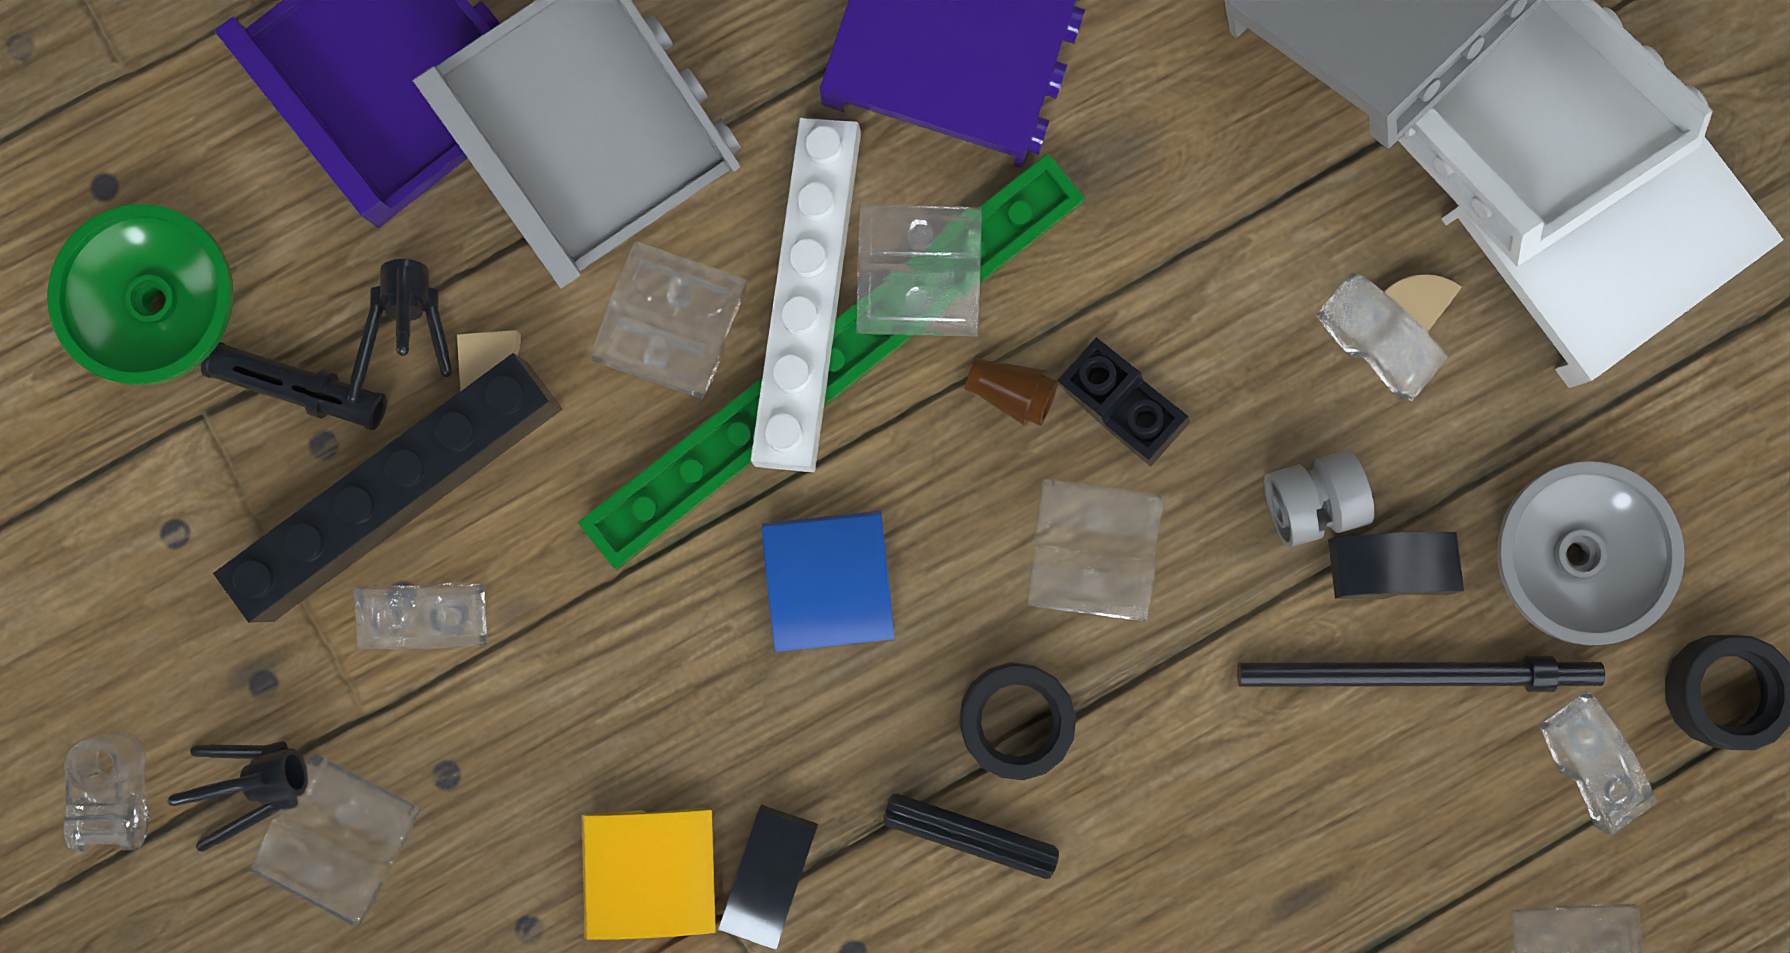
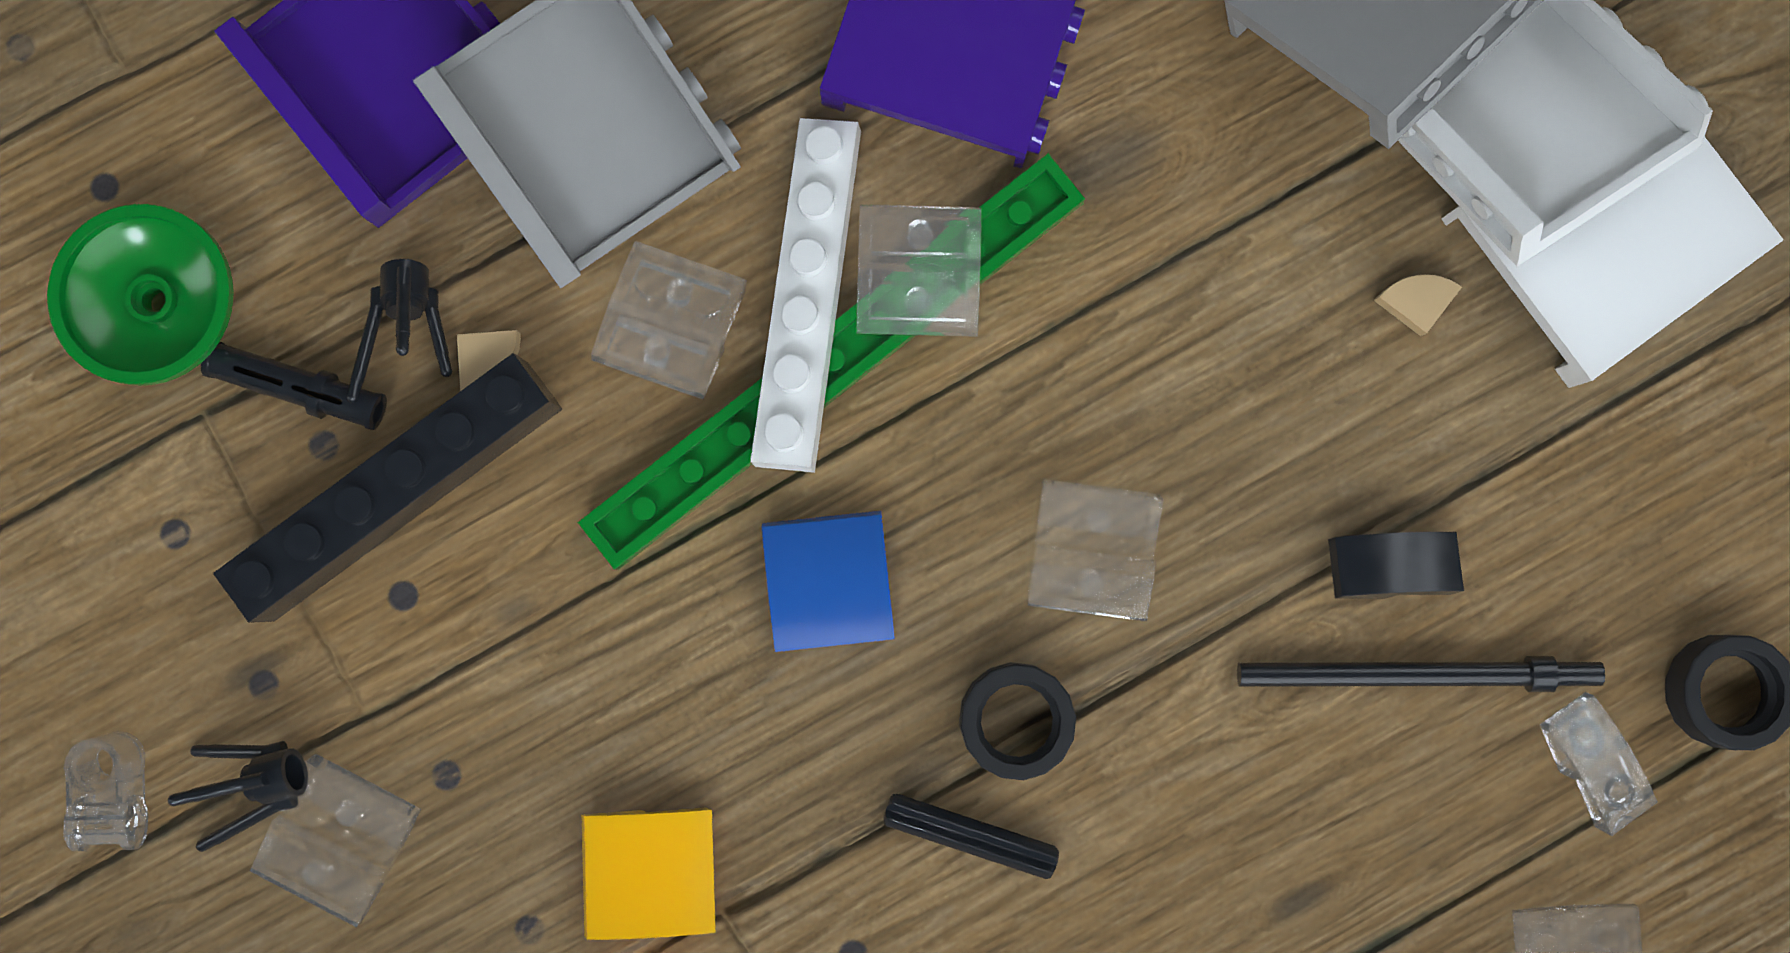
(420, 616): clear slope -> none
(768, 876): black slope -> none
(1014, 389): reddish brown cone -> none
(1123, 401): black slope -> none
(1326, 496): light grey wheel -> none
(1383, 333): clear slope -> none
(1626, 546): light grey dish -> none

